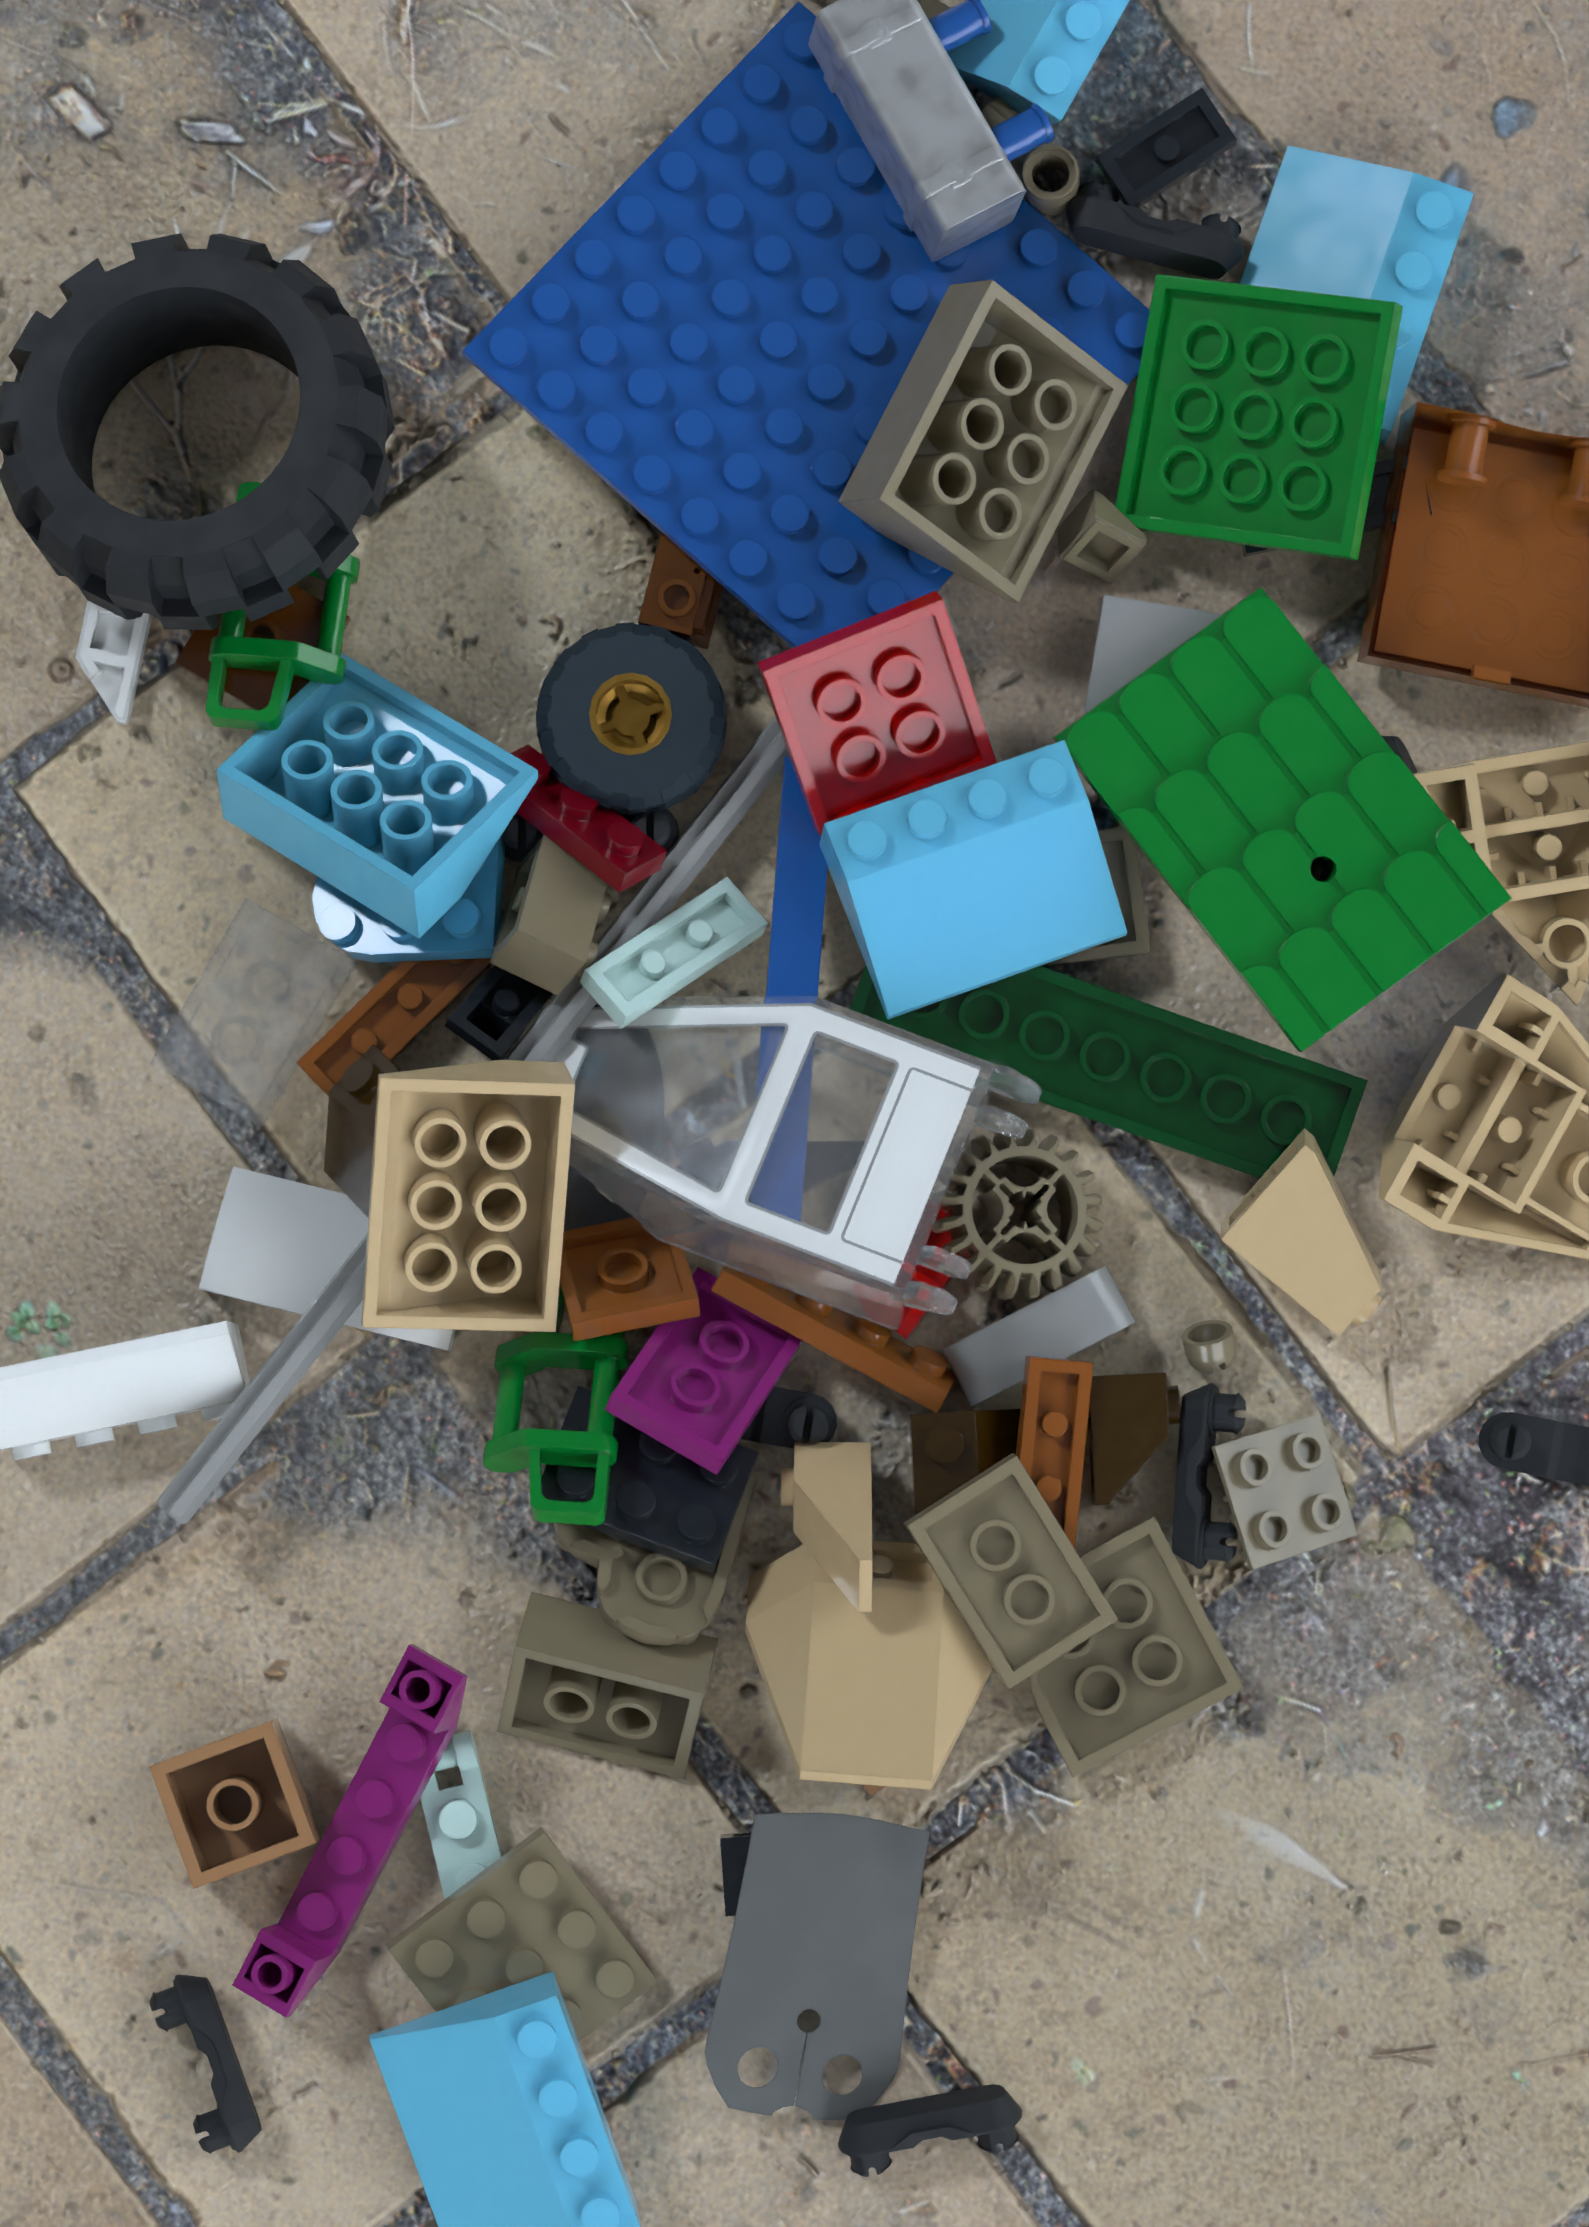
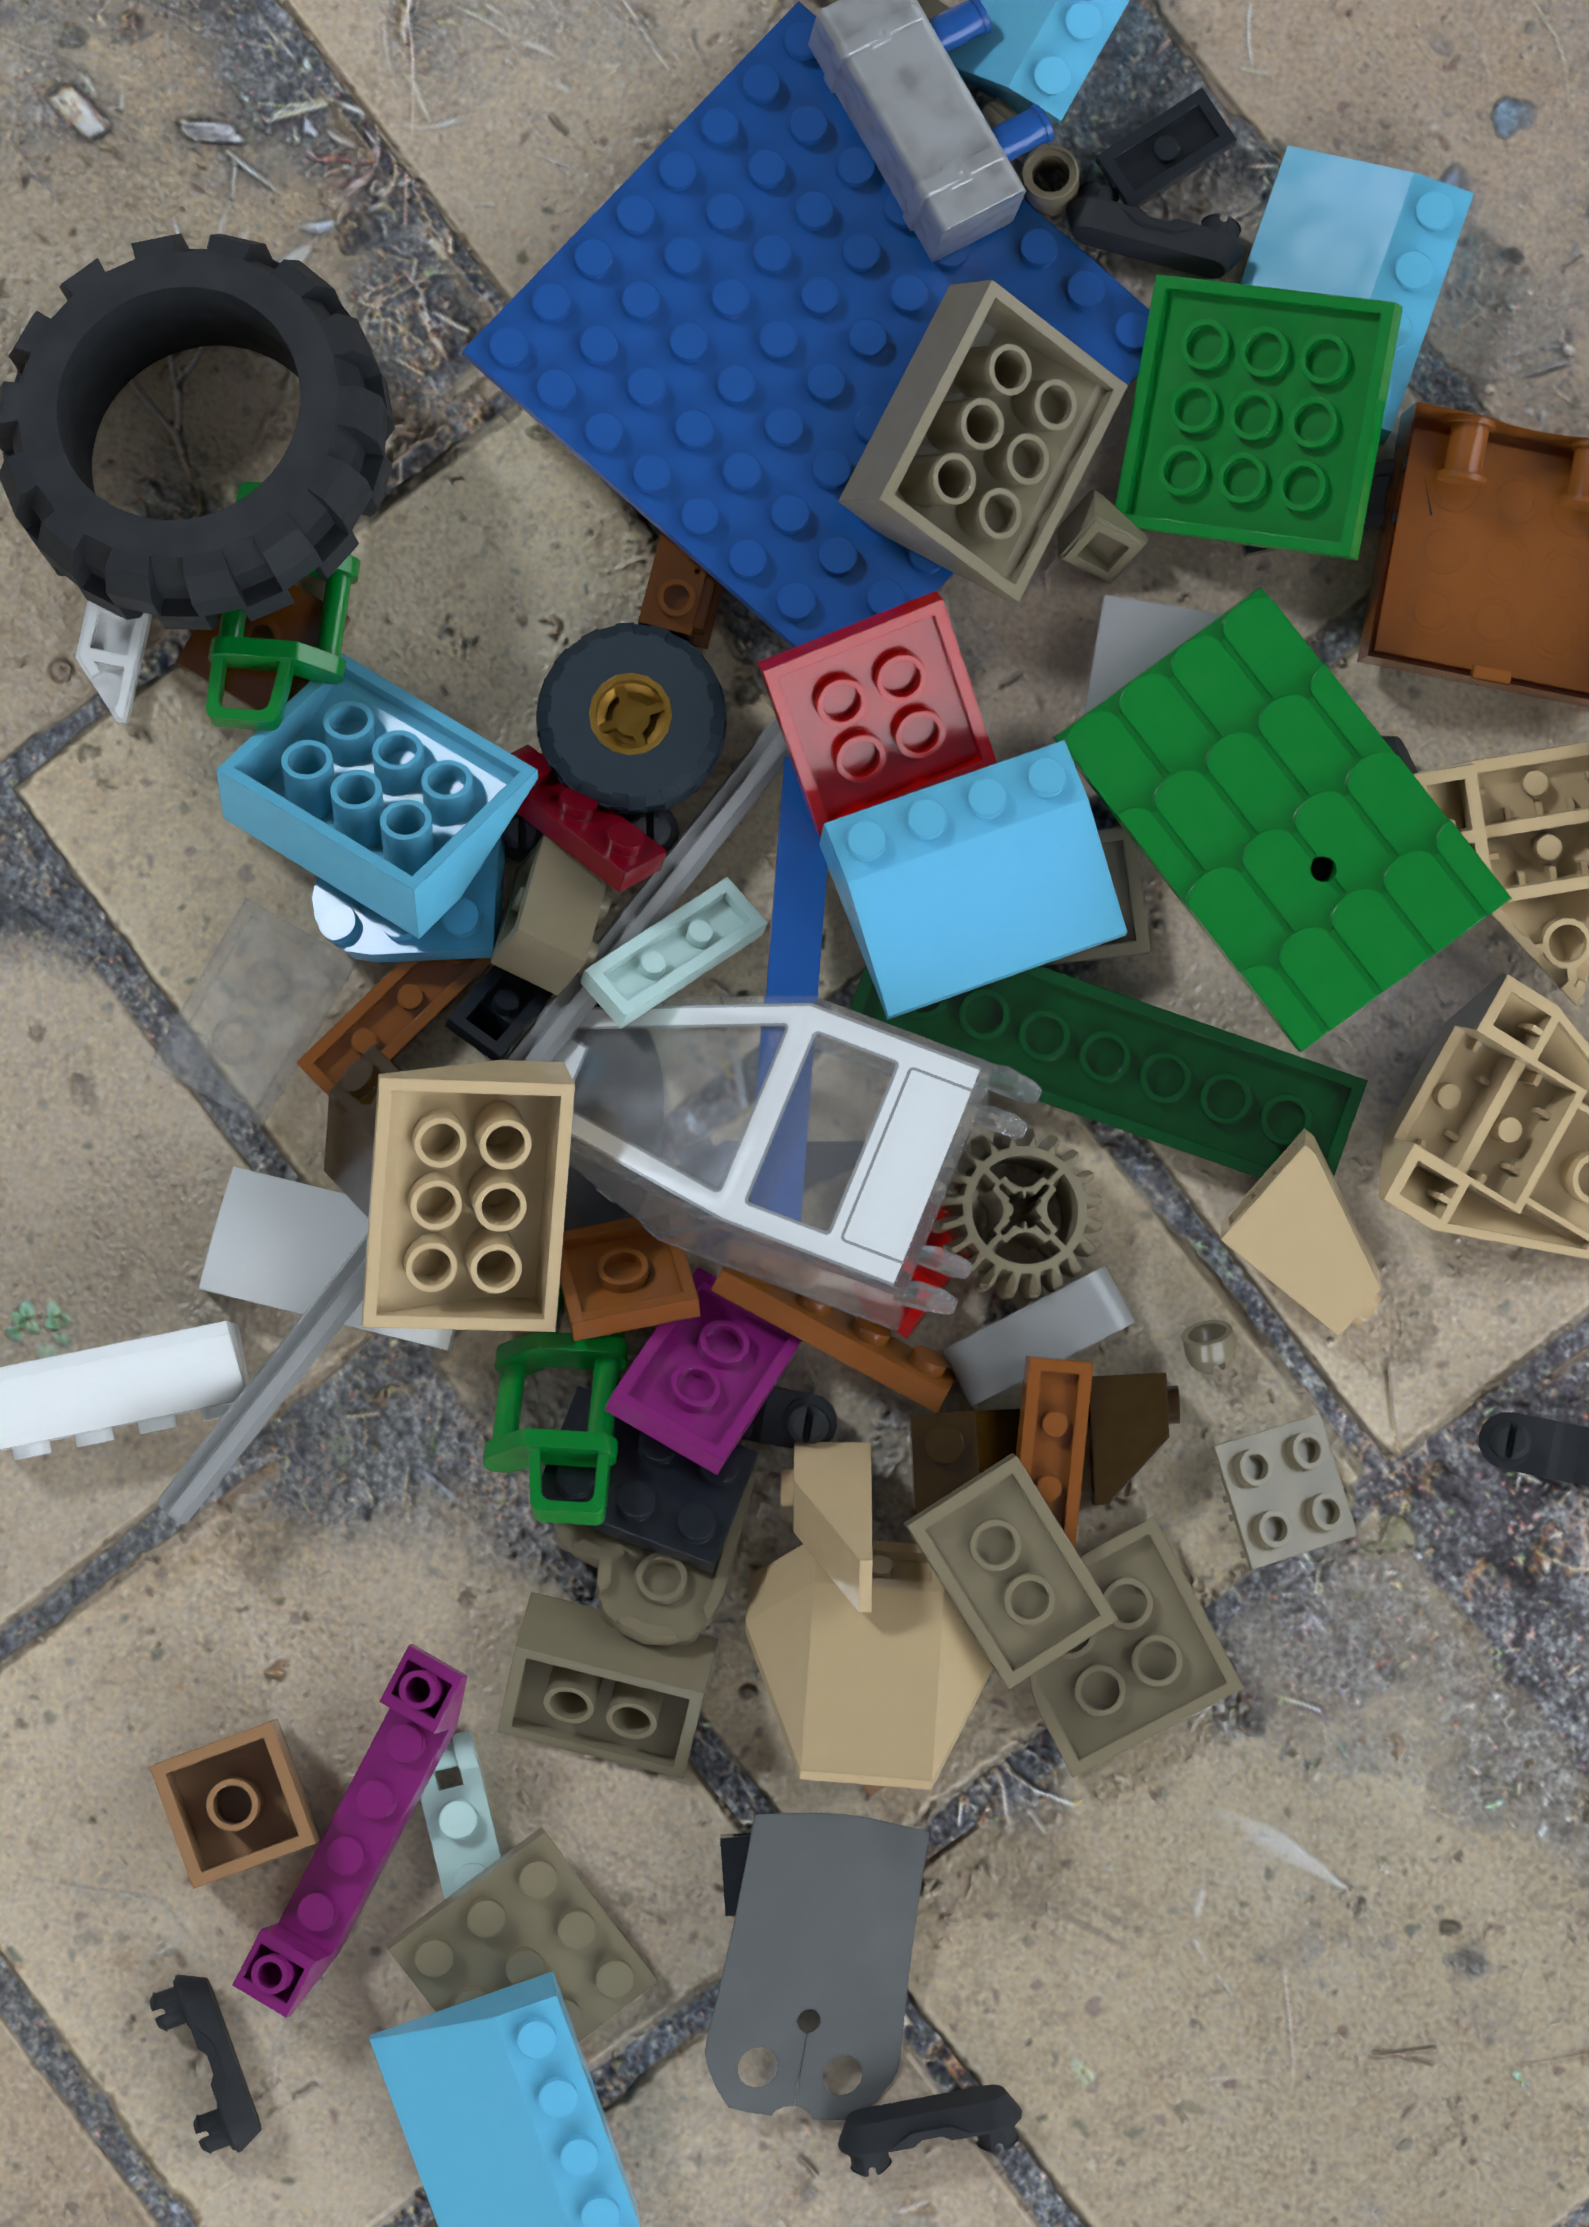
(1201, 1417): black piece -> none

